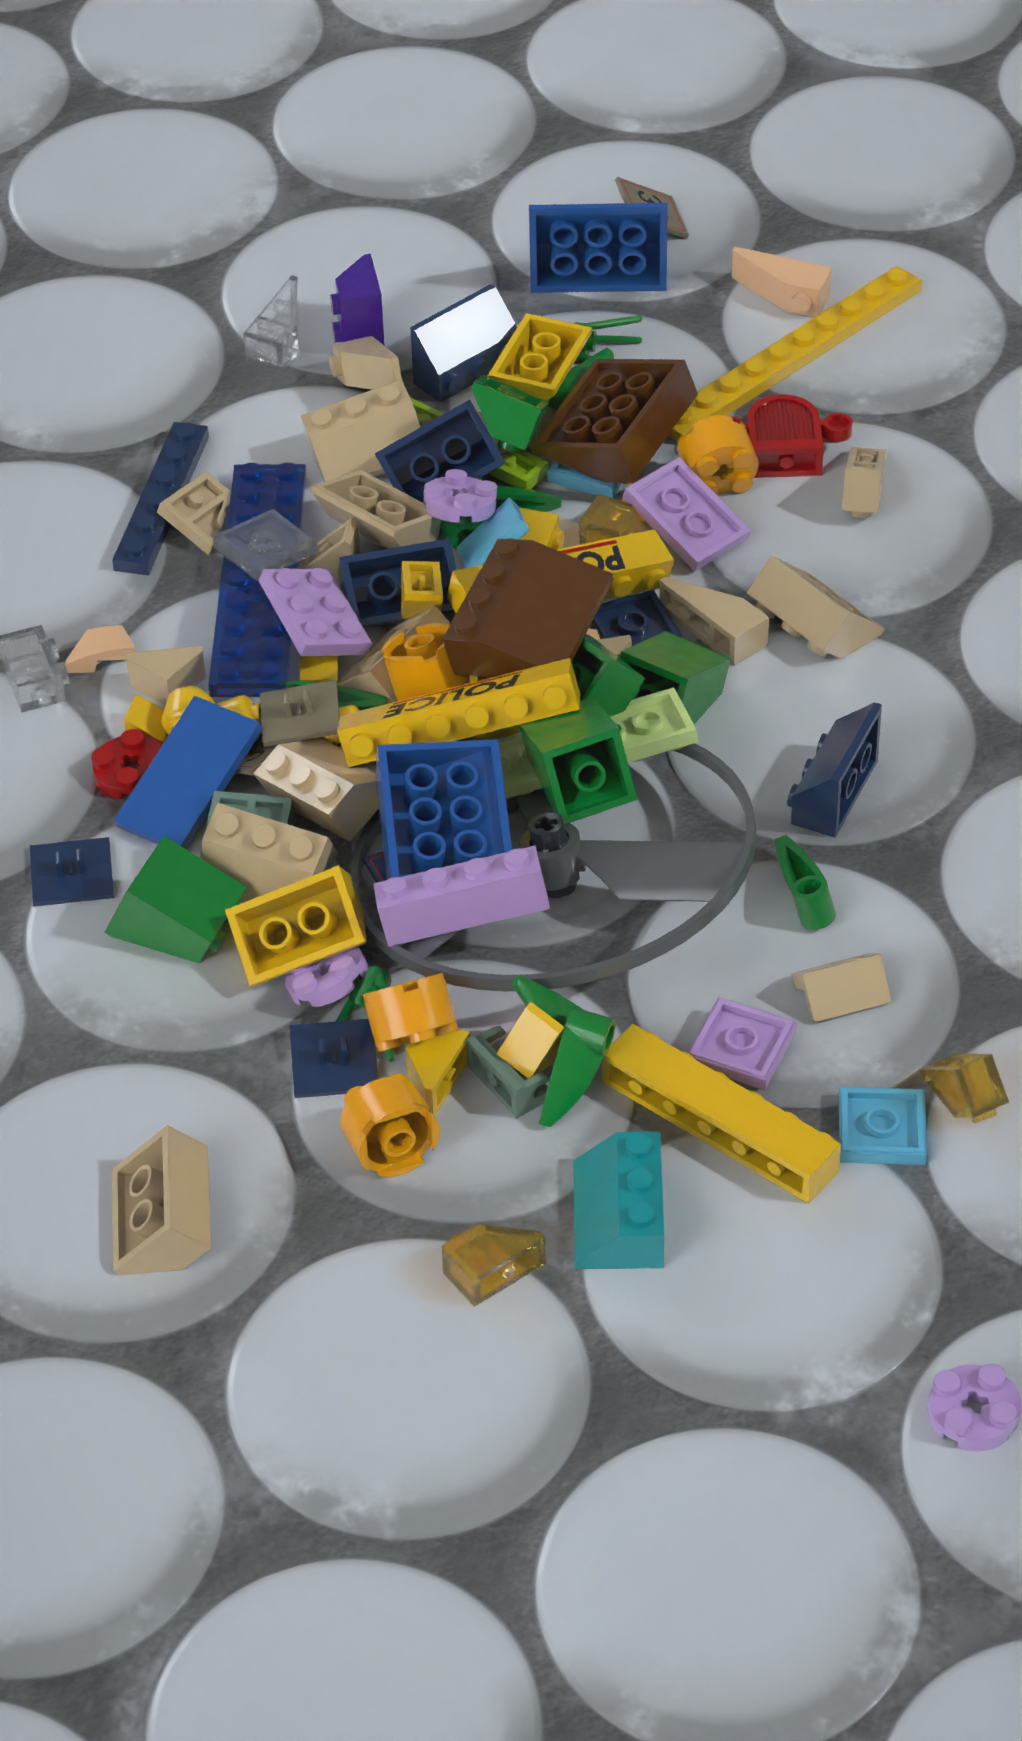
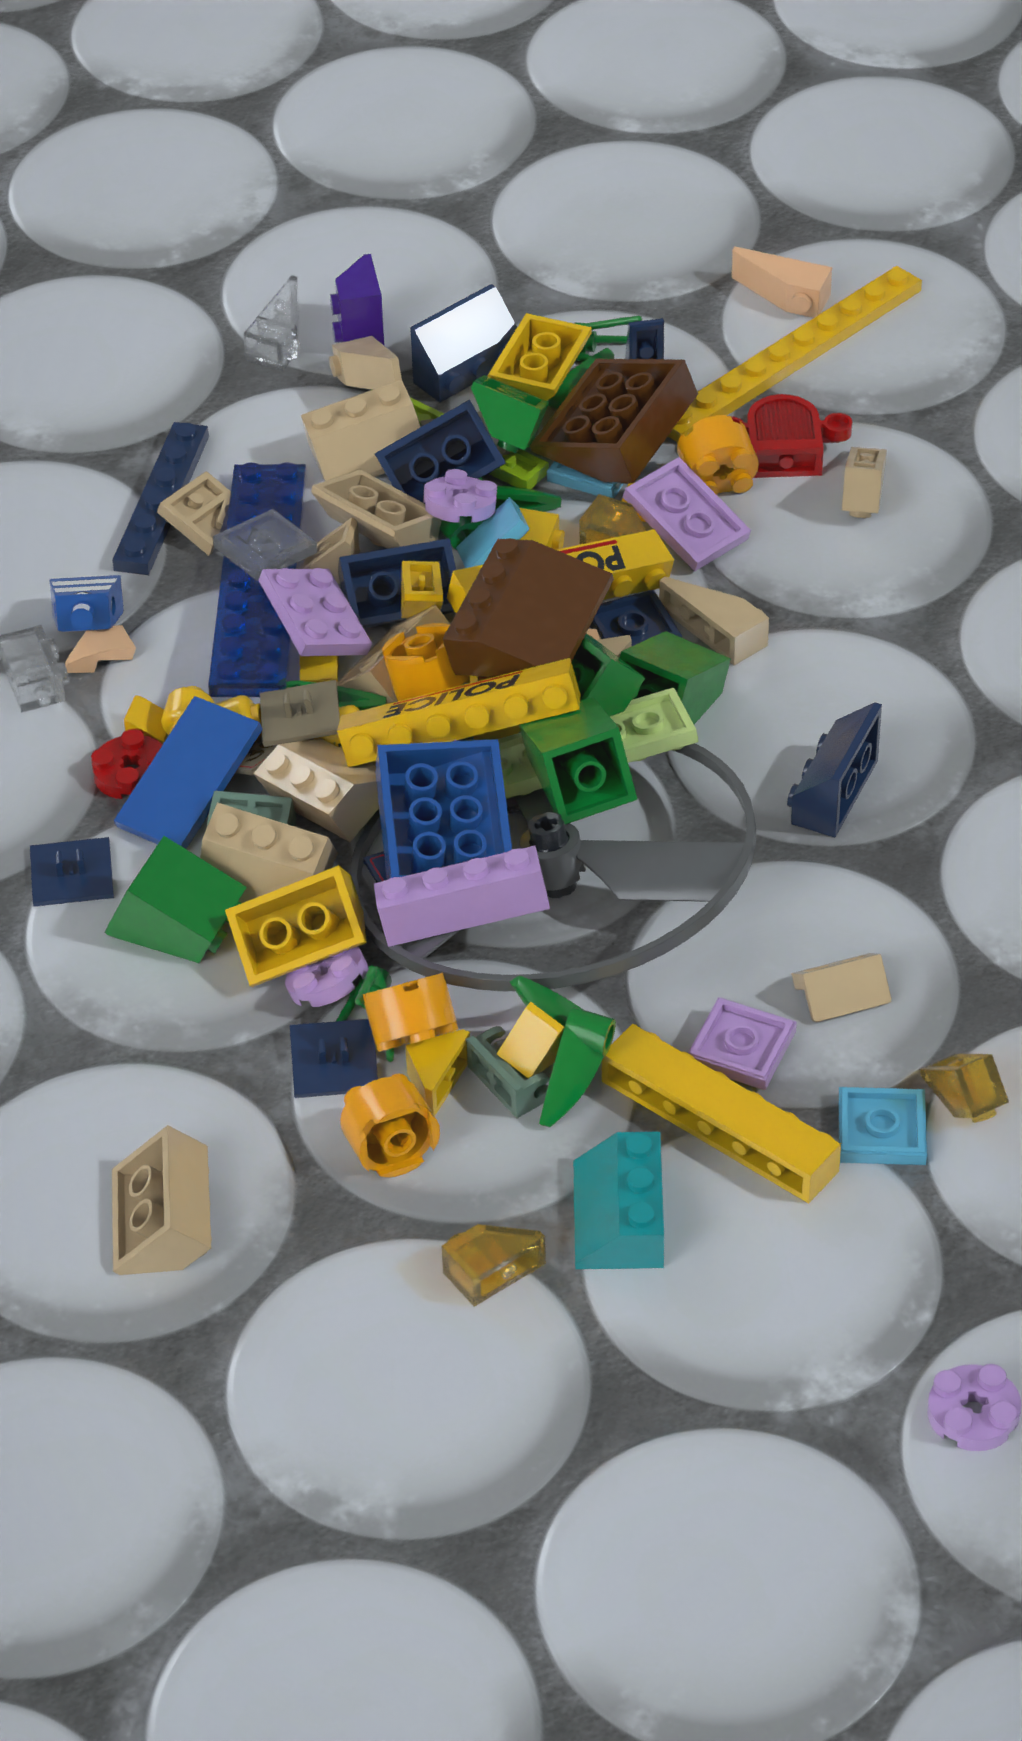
(86, 602): none -> blue torso
(164, 670): tan slope -> none
(598, 247): blue slope -> none
(637, 193): dark tan piece -> none
(645, 339): none -> dark blue slope
(806, 885): green piece -> none
(812, 610): tan slope -> none

